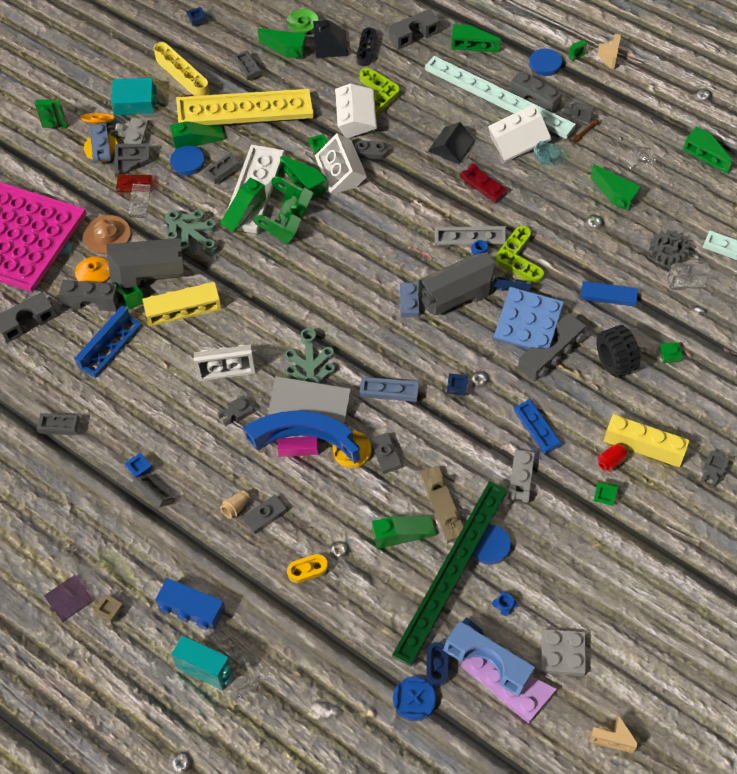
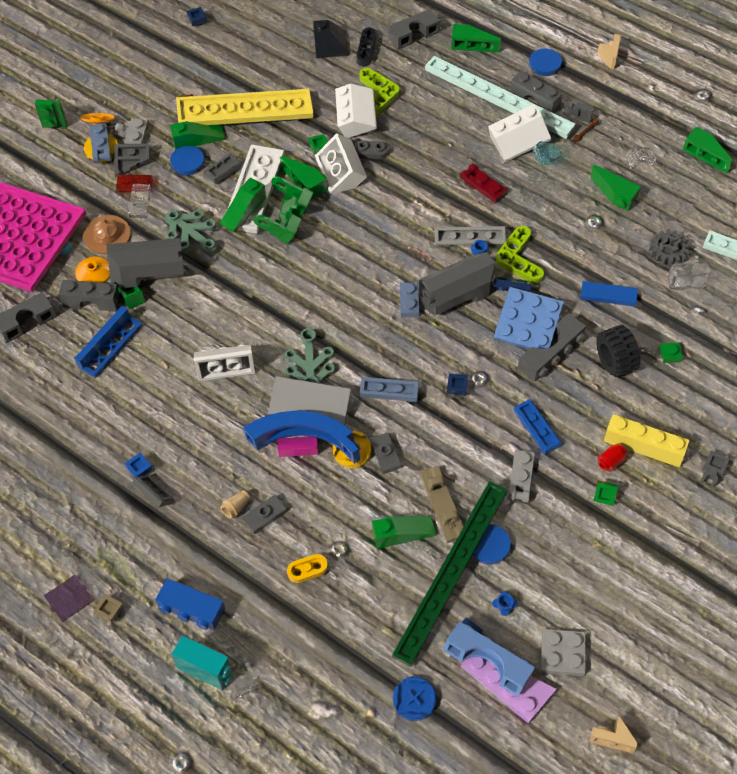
(58, 424): dark grey plate -> none
(133, 96): teal brick -> none
(181, 70): light yellow beam -> none
(181, 304): light yellow brick -> none
(237, 409): dark grey plate -> none
(247, 65): dark grey plate -> none
(284, 42): green slope -> none
(301, 20): bright green dish -> none
(437, 665): dark blue plate -> none
(452, 143): black slope -> none
(577, 50): green plate -> none

